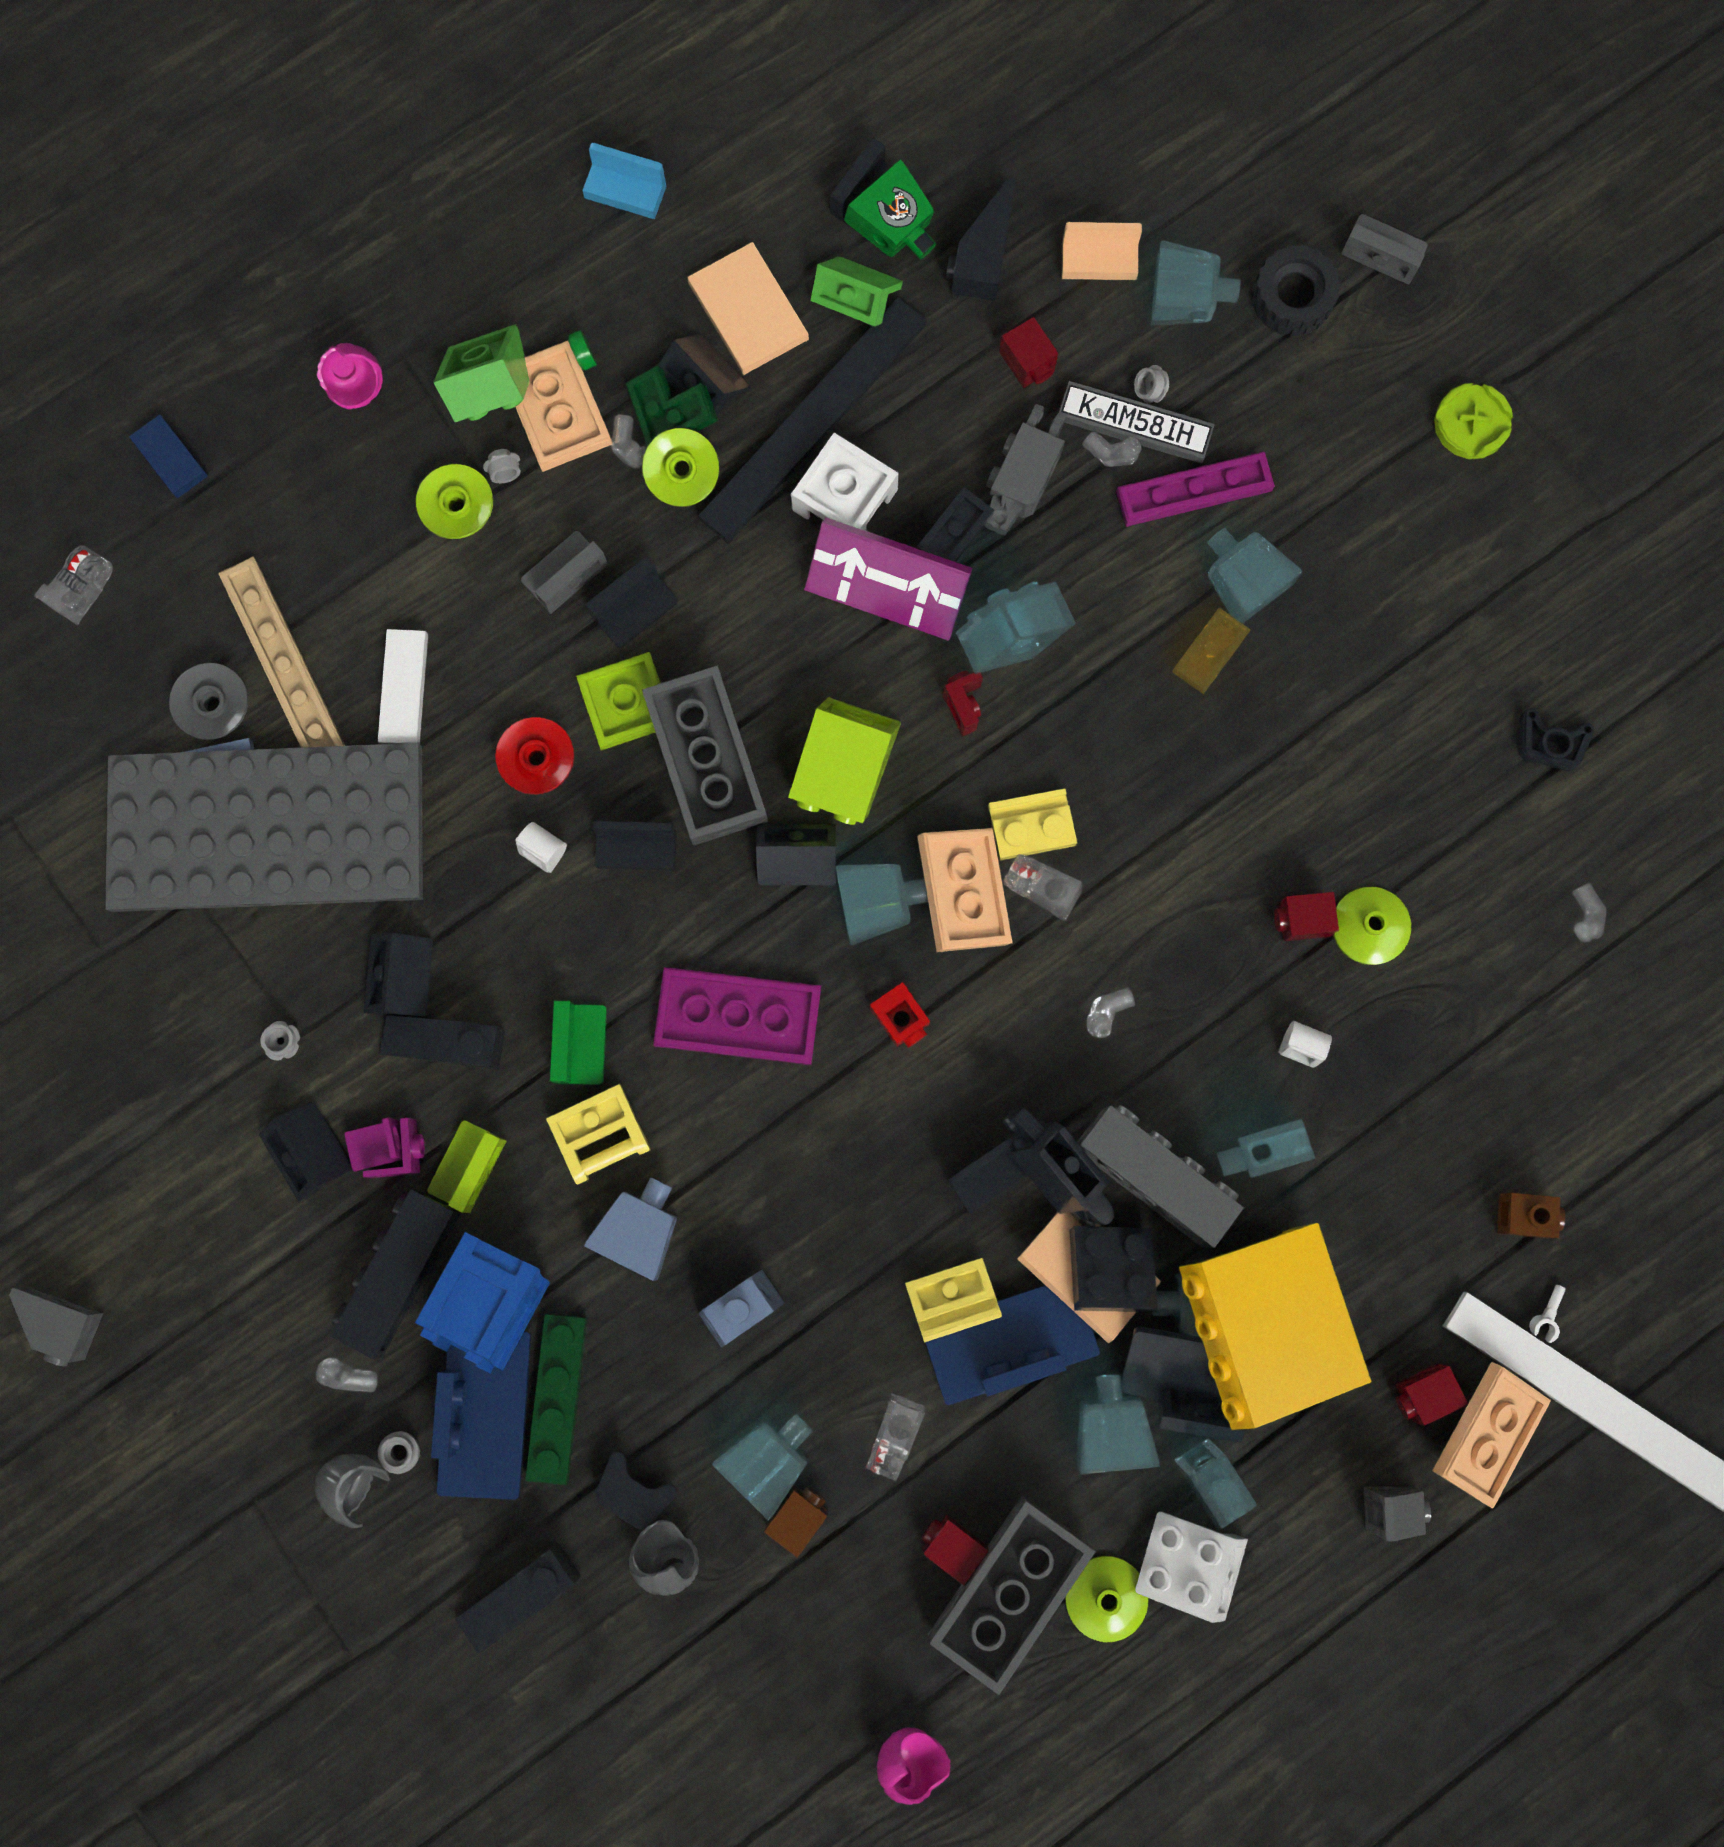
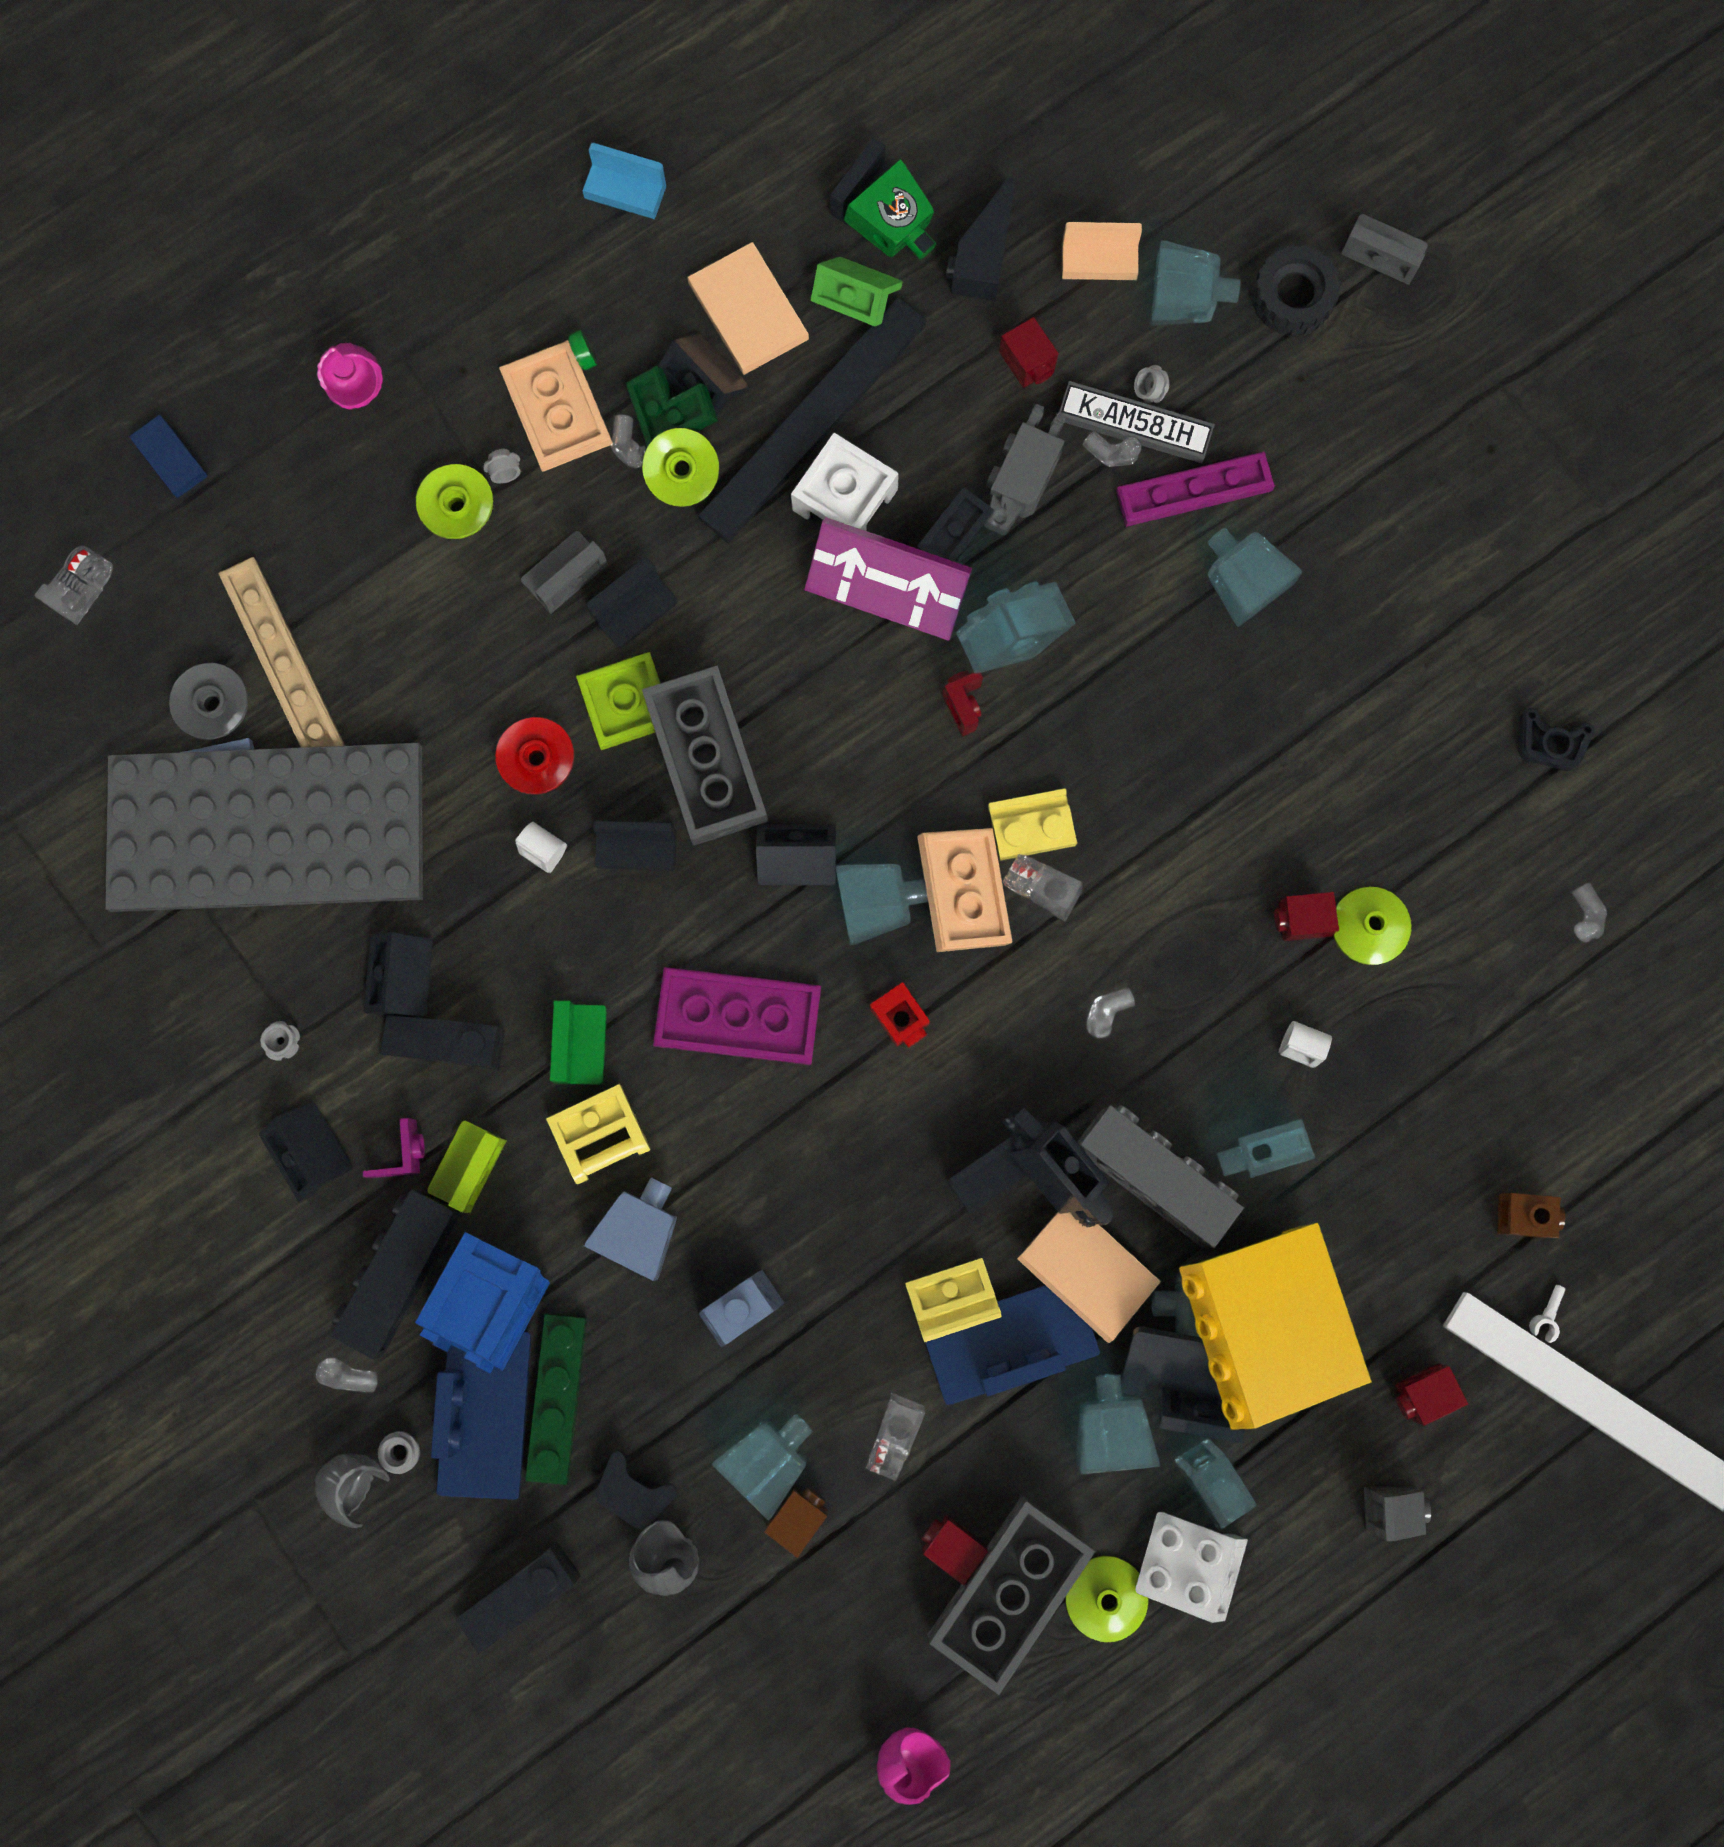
(55, 1324): dark grey slope -> none
(375, 1144): magenta bracket -> none
(402, 687): white tile -> none
(483, 375): bright green slope -> none
(843, 760): lime slope -> none
(1113, 1269): black plate -> none
(1211, 650): clear yellow plate -> none
(1473, 421): lime tile -> none
(1492, 1435): light nougat tile -> none

